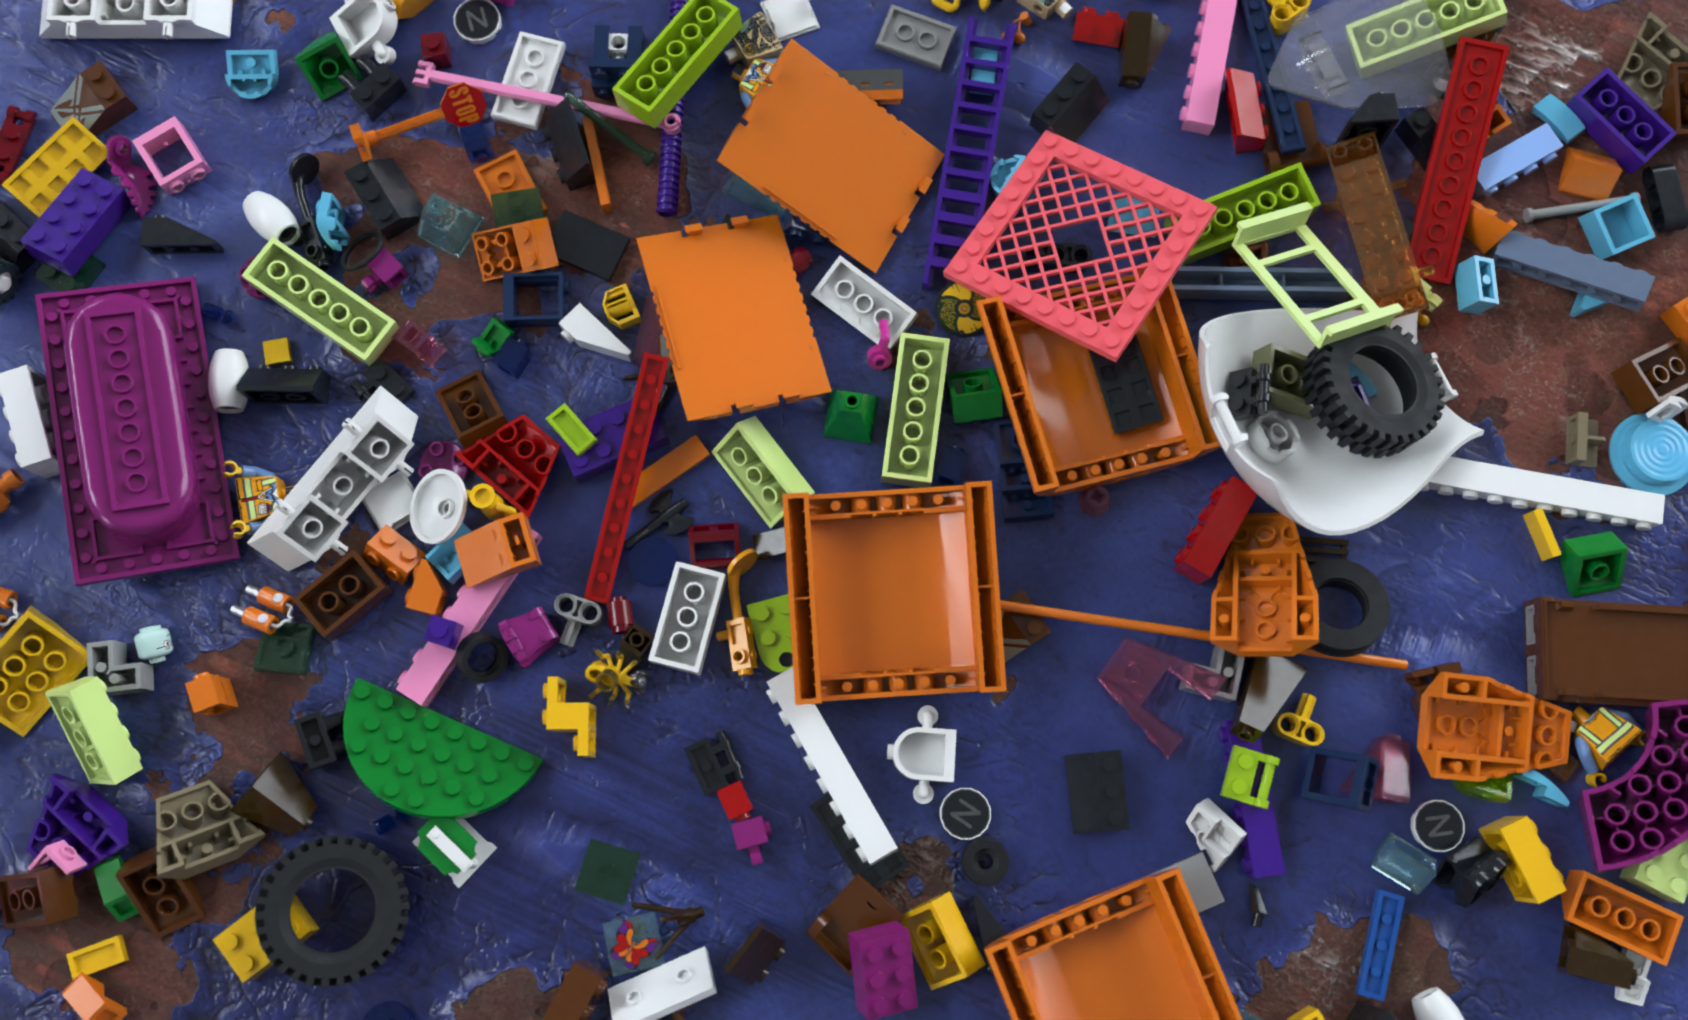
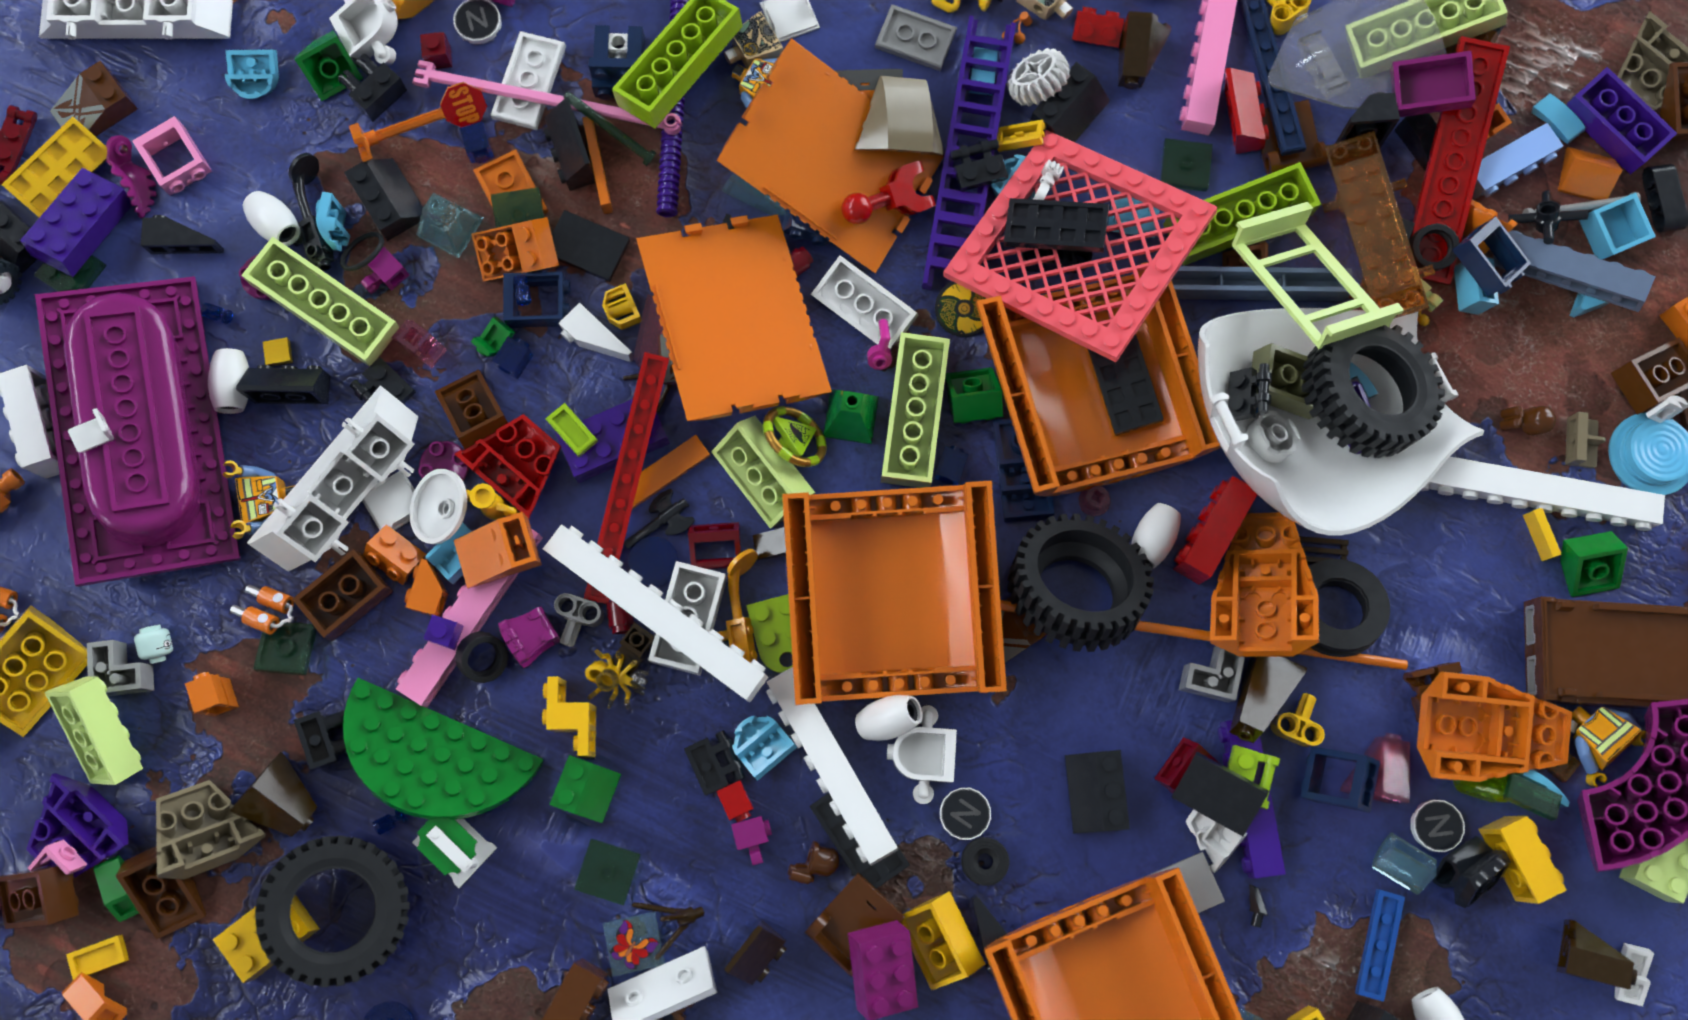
(91, 433): none -> white bracket
(522, 291): none -> clear blue piece
(585, 789): none -> green slope
(656, 613): none -> white brick
(761, 744): none -> medium azure slope
(794, 436): none -> piece
(820, 862): none -> reddish brown piece
(888, 717): none -> white piece
(896, 195): none -> red piece
(901, 118): none -> dark tan wedge
(982, 171): none -> black plate
(1020, 136): none -> yellow tile
(1038, 77): none -> white gear
(1050, 173): none -> white piece
(1056, 225): none -> black plate
(1093, 546): none -> black tyre
(1134, 674): clear pink wing -> none
(1157, 533): none -> white piece
(1178, 762): none -> dark red tile
(1186, 164): none -> clear green plate
(1220, 794): none -> black tile
(1433, 83): none -> magenta piece
(1444, 231): none -> black tyre
(1502, 247): none -> dark blue window
(1532, 420): none -> reddish brown piece
(1532, 797): none -> clear green tile
(1548, 217): none -> black bar
(1620, 916): orange slope -> none

